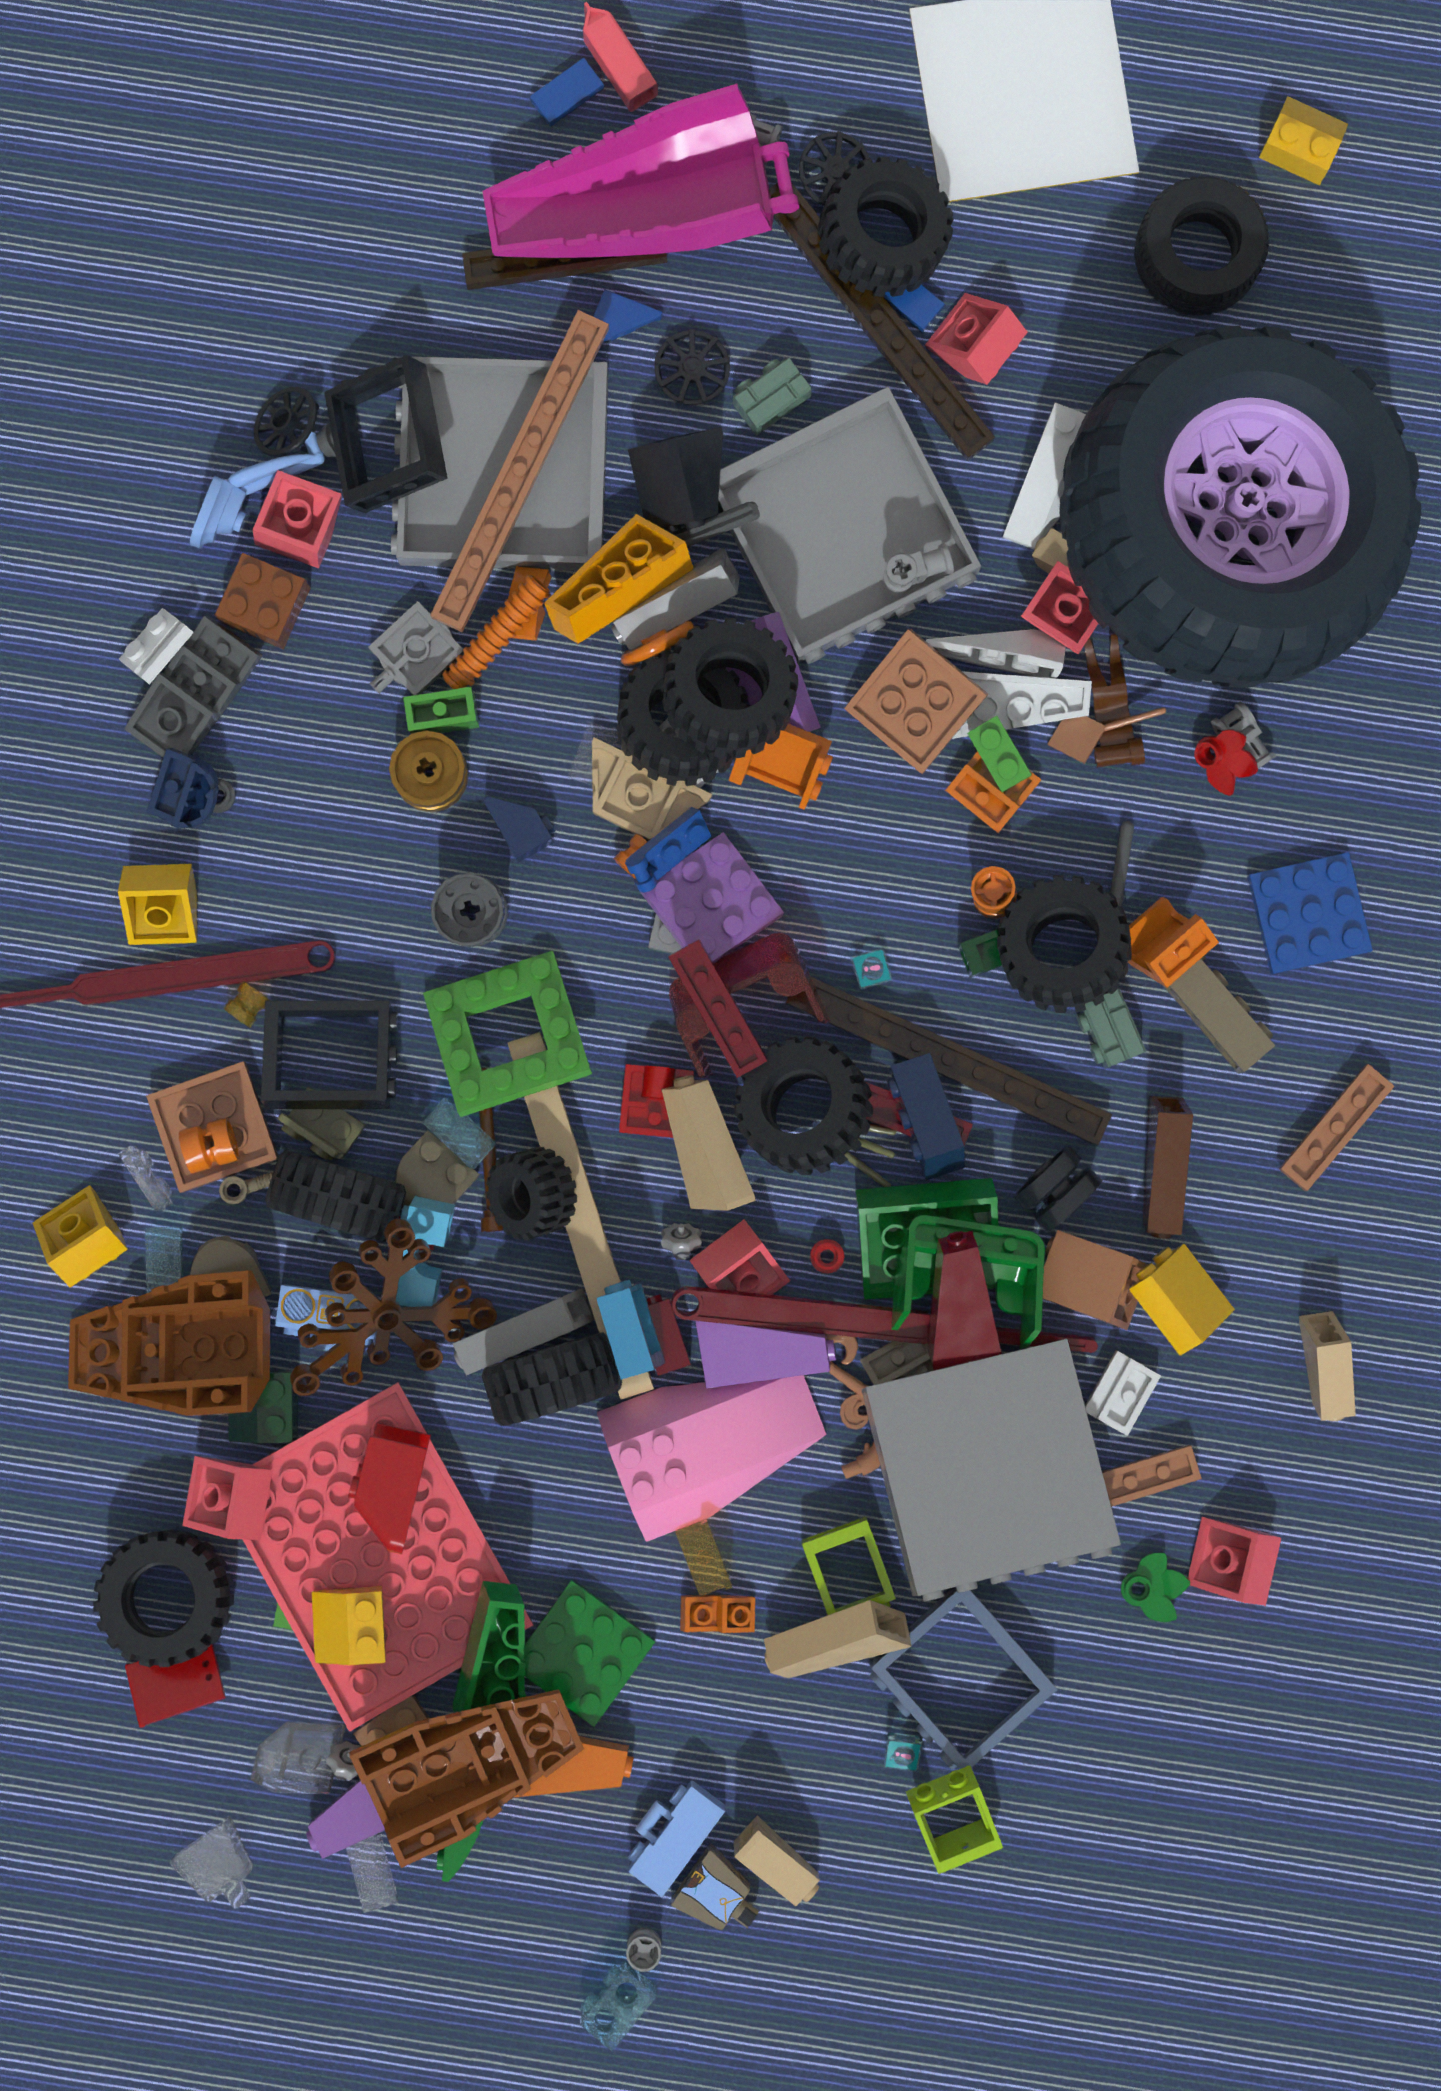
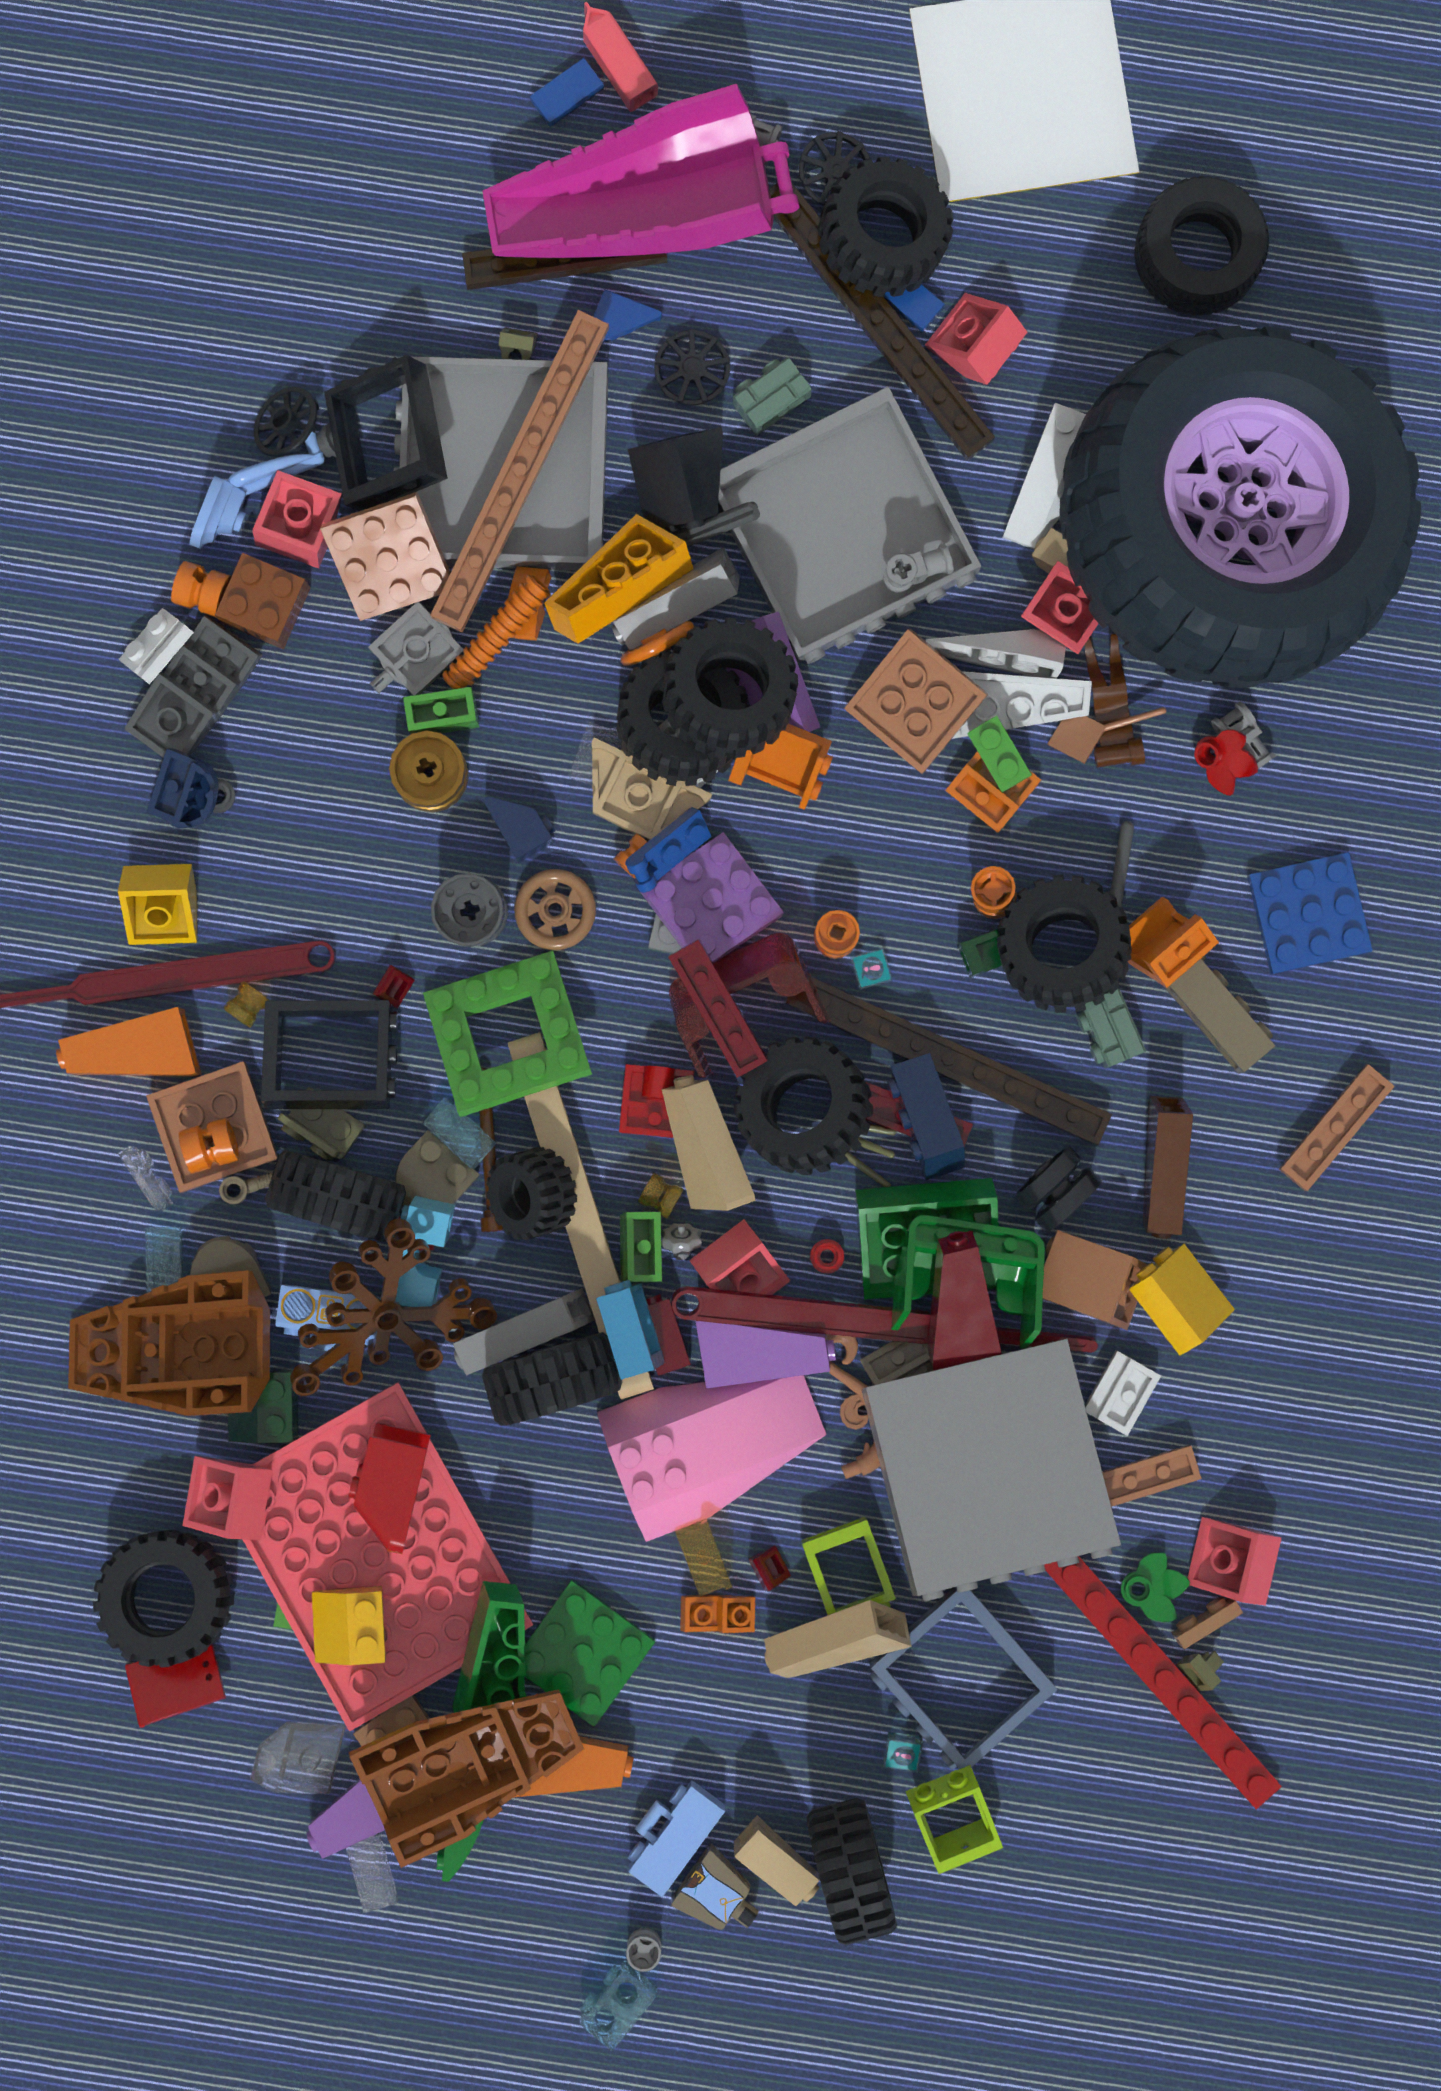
(79, 1236): yellow slope -> none
(137, 1047): none -> orange slope
(197, 588): none -> orange wheel
(216, 1864): clear torso -> none
(341, 1762): light grey piece -> none
(387, 556): none -> plate
(393, 986): none -> dark red slope
(519, 339): none -> olive tile
(548, 881): none -> medium nougat plate
(640, 1247): none -> bright green brick
(653, 1192): none -> clear yellow wheel
(769, 1568): none -> dark red slope
(836, 934): none -> orange wheel
(851, 1871): none -> black tyre
(1165, 1681): none -> red plate
(1195, 1628): none -> medium nougat plate
(1201, 1670): none -> olive tile
(1304, 140): yellow slope -> none
(1328, 1365): tan slope -> none

